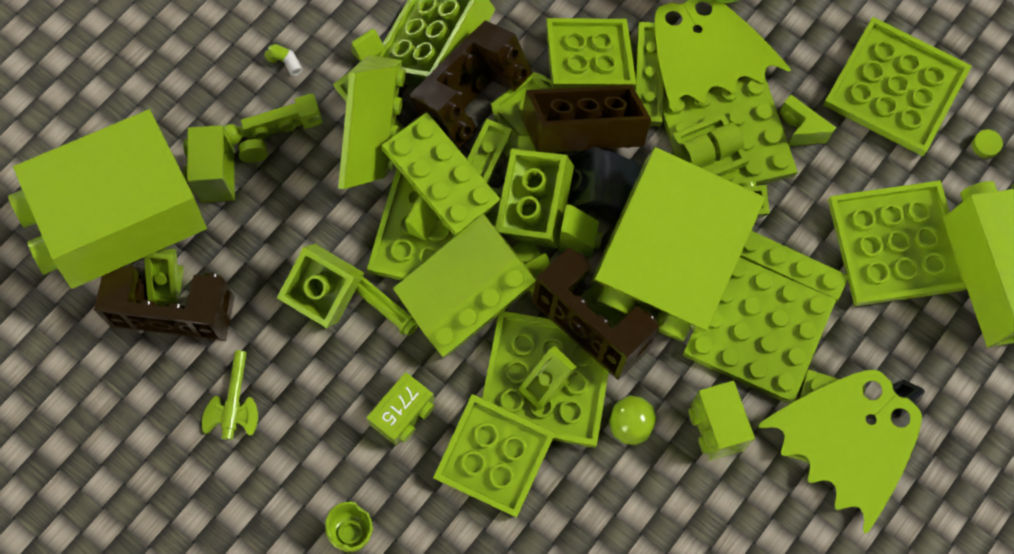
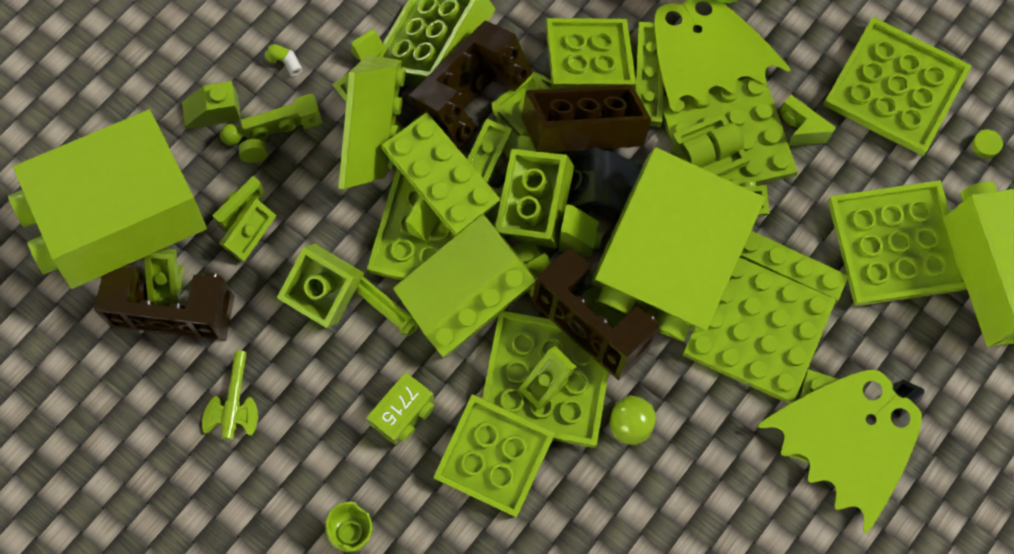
(210, 164): lime piece -> none
(211, 106): none -> lime slope
(236, 202): none -> lime plate
(247, 229): none -> lime plate
(721, 421): lime brick -> none

